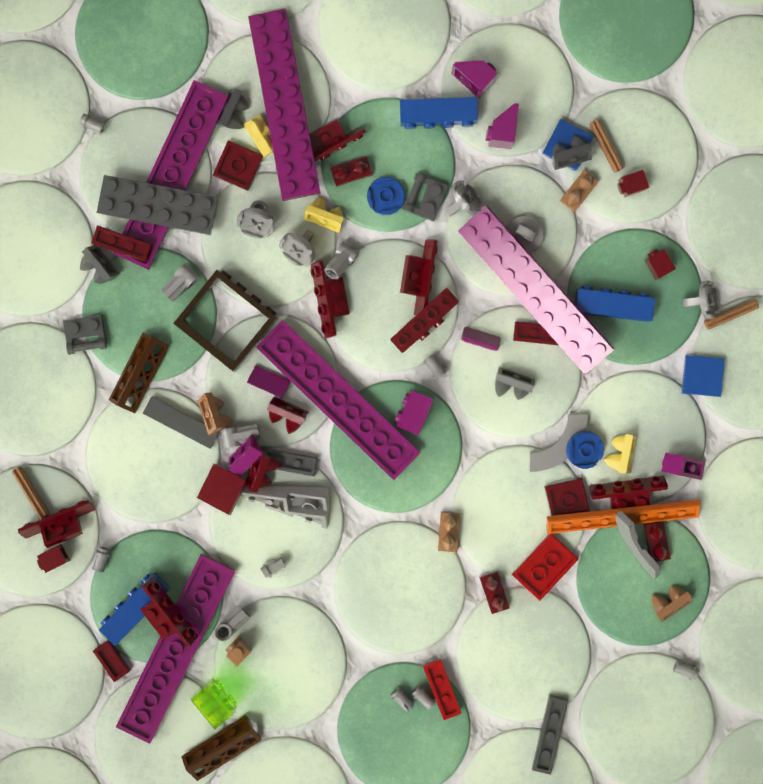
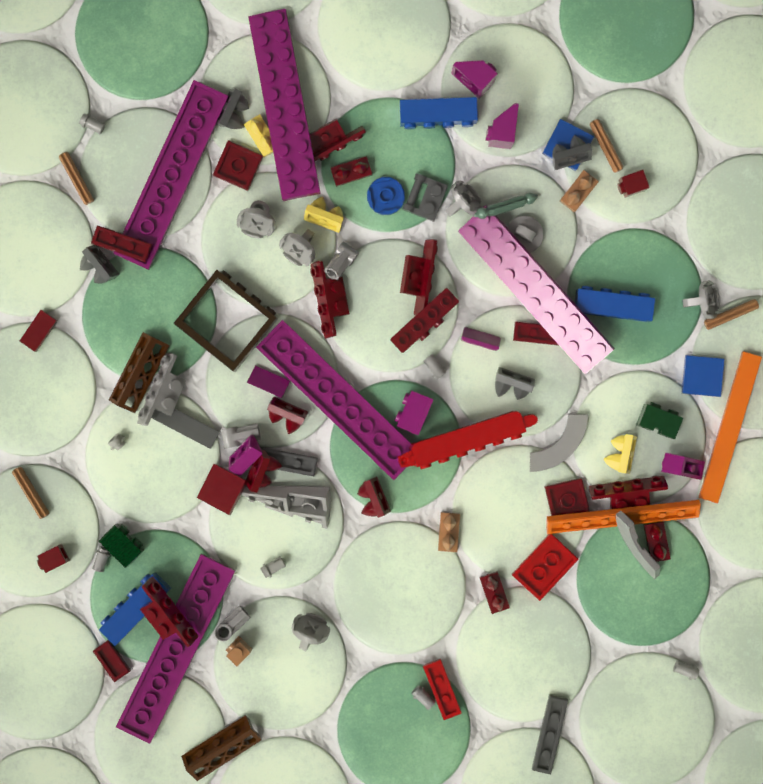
(38, 330): none -> dark red tile
(59, 526): dark red bracket -> none
(76, 178): none -> medium nougat axle
(84, 328): dark grey plate -> none
(117, 442): none -> light grey plate
(122, 545): none -> dark green brick
(157, 205): dark grey plate -> none
(164, 391): none -> light grey bracket
(183, 279): light grey piece -> none
(209, 409): medium nougat tile -> none
(214, 703): clear neon green brick -> none
(310, 630): none -> light grey tile
(378, 505): none -> dark red tile
(399, 696): light grey pin -> none
(466, 438): none -> red hinge
(506, 205): none -> sand green wheel
(585, 449): blue tile -> none
(659, 263): dark red brick -> none
(664, 608): medium nougat tile -> none
(665, 422): none -> dark green brick
(730, 427): none -> orange tile

